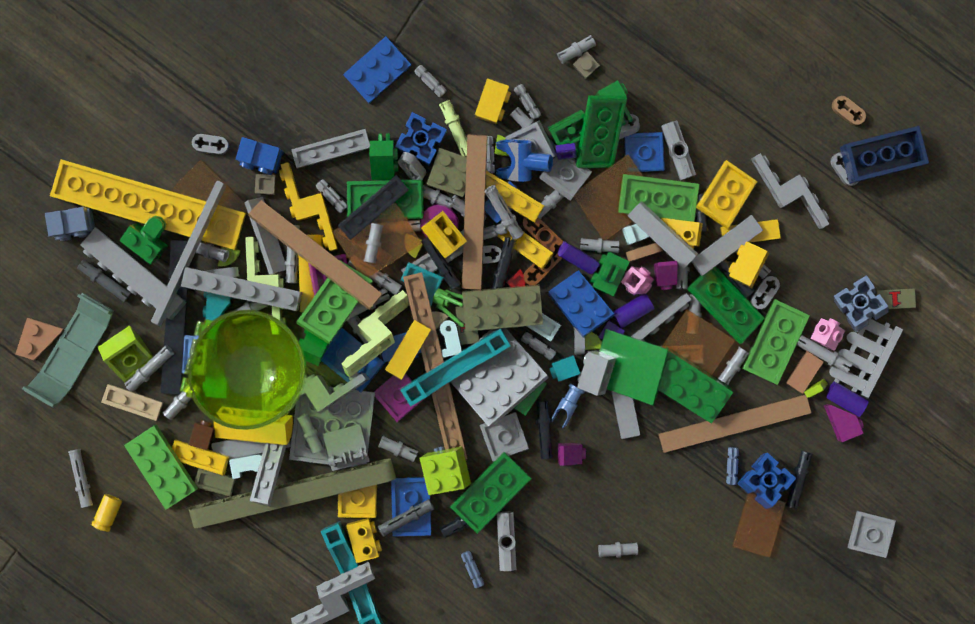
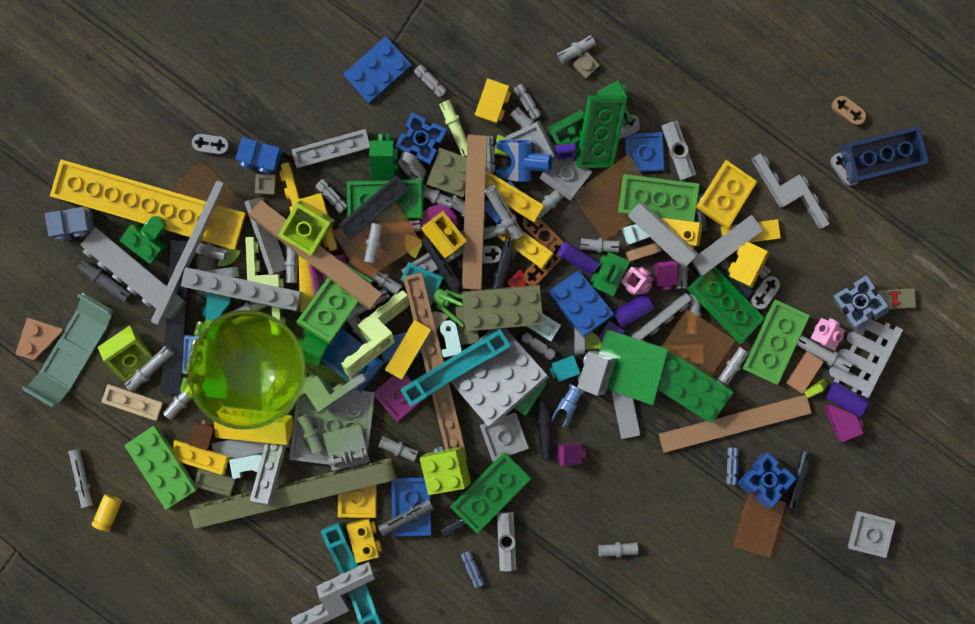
(306, 227): none -> lime slope

